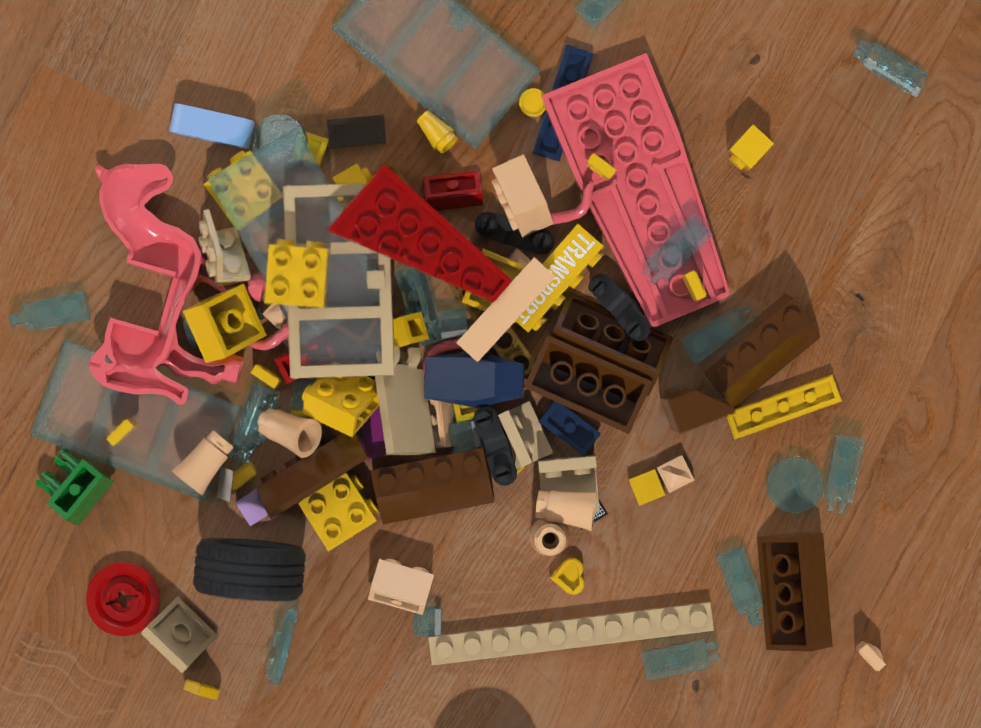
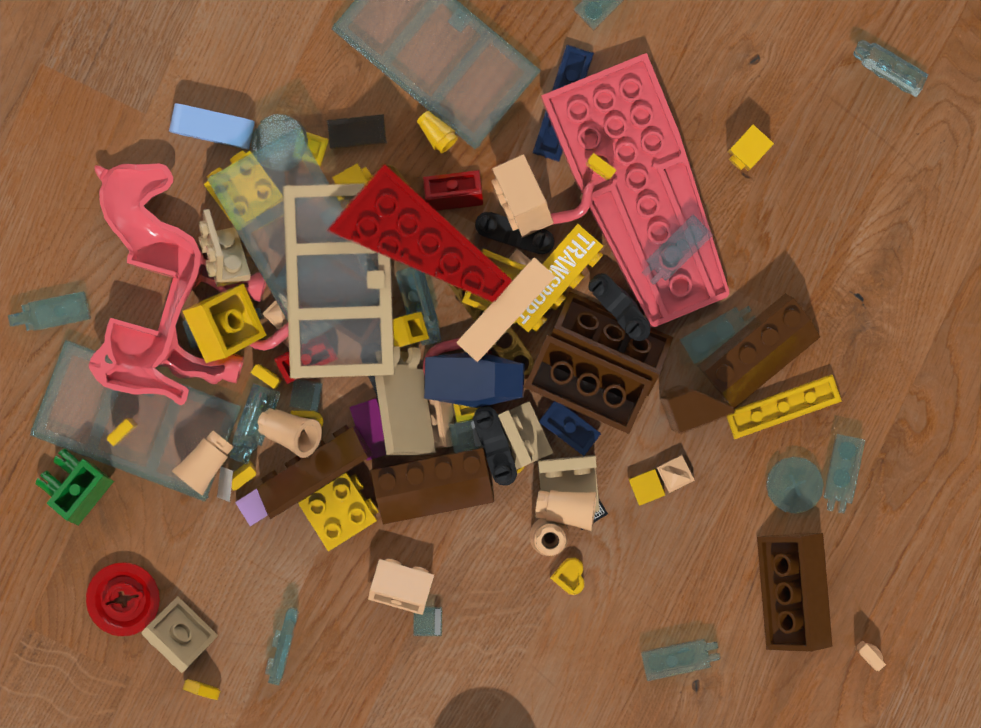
(249, 569): black tyre -> none
(297, 274): yellow brick -> none
(341, 402): yellow brick -> none
(452, 323): clear light blue tile -> none
(531, 102): yellow piece -> none
(571, 633): tan plate -> none
(694, 285): yellow tile -> none
(741, 583): clear light blue hinge -> none

